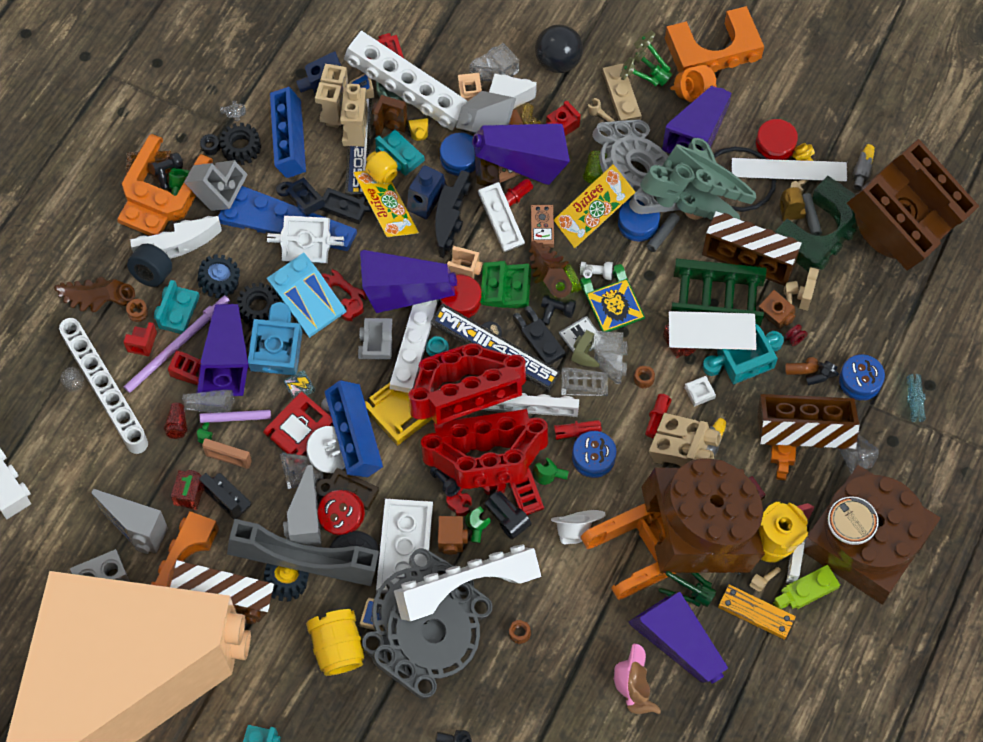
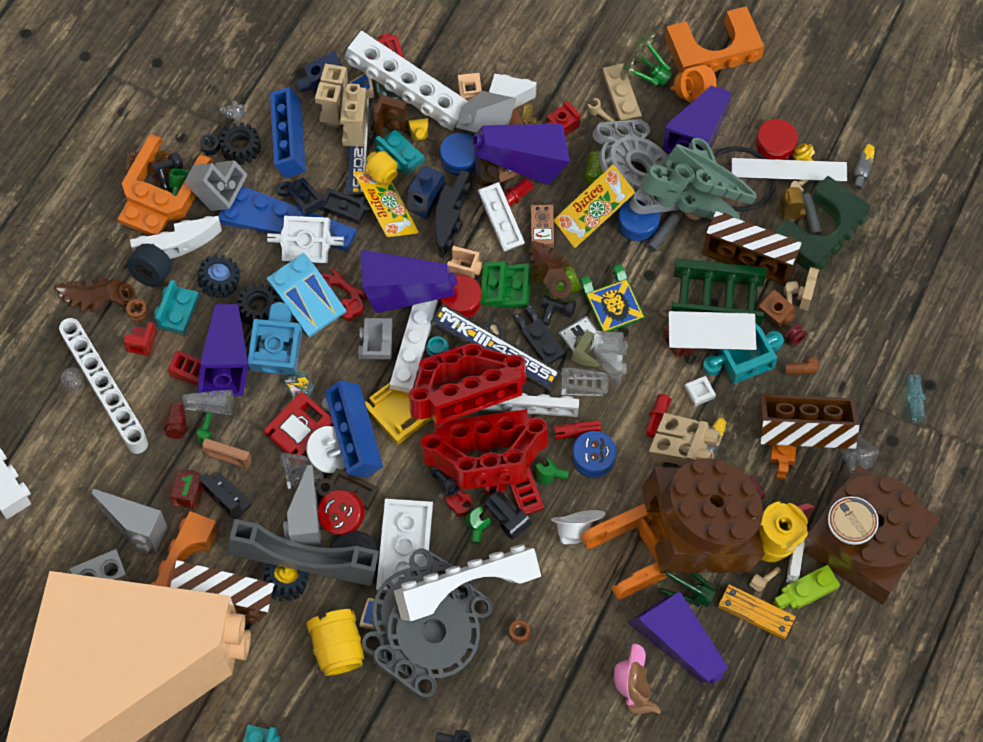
(175, 345): lavender bar -> none
(235, 416): lavender bar -> none
(451, 534): dark orange brick -> none
(497, 61): clear slope -> none
(559, 48): black piece -> none
(588, 270): white piece -> none
(644, 383): dark orange axle -> none
(827, 370): black plate -> none
(861, 377): blue head -> none
(910, 206): reddish brown piece -> none

